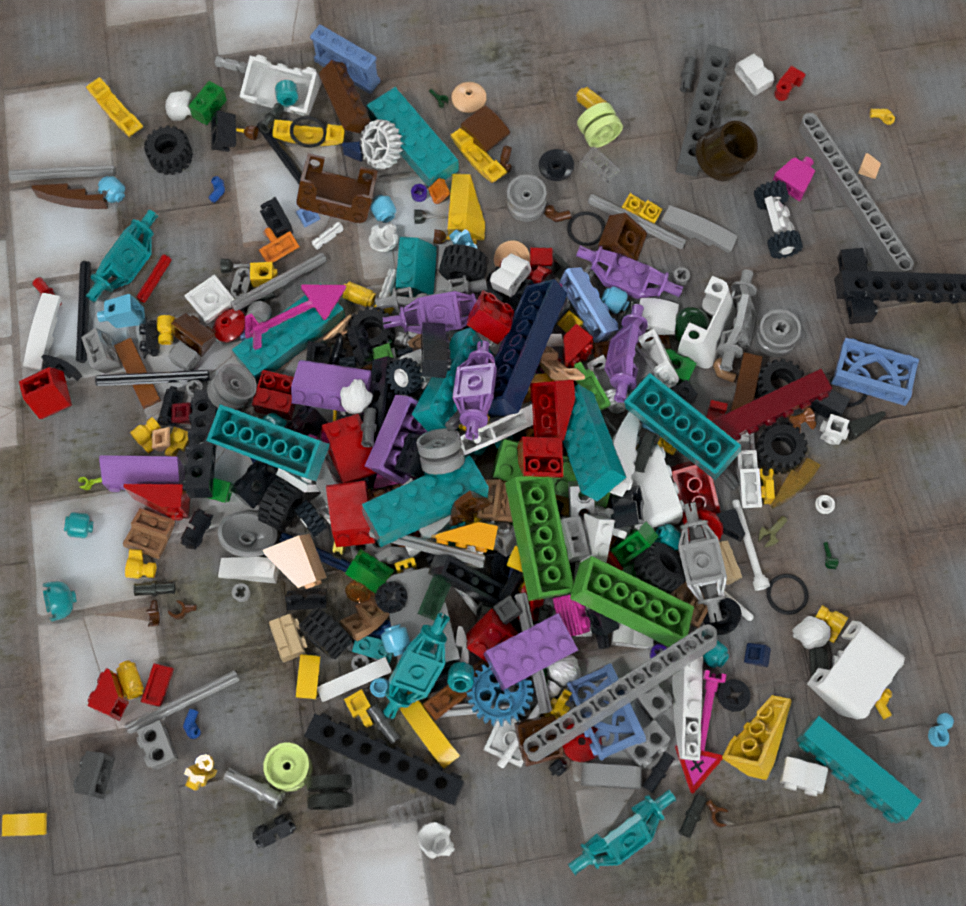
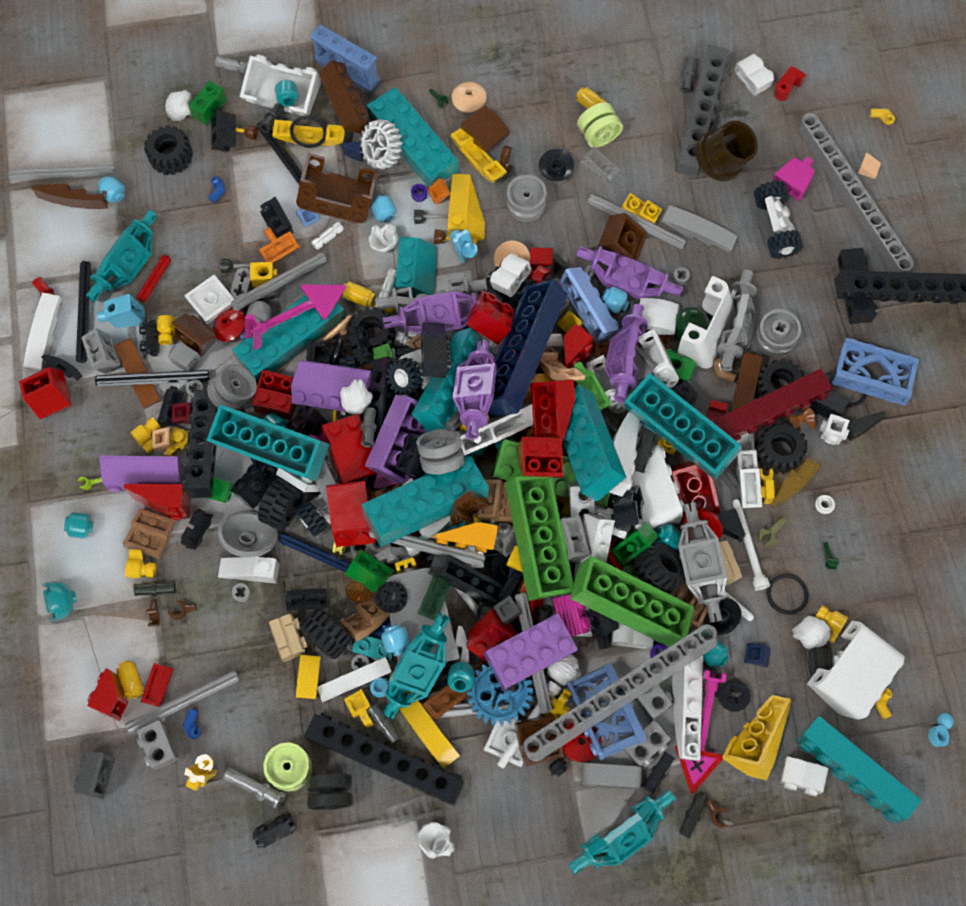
(24, 824): yellow slope -> none
(113, 107): yellow slope -> none
(298, 561): light nougat slope -> none
(461, 261): black tyre -> none
(555, 216): reddish brown arm -> none
(580, 214): black tyre -> none

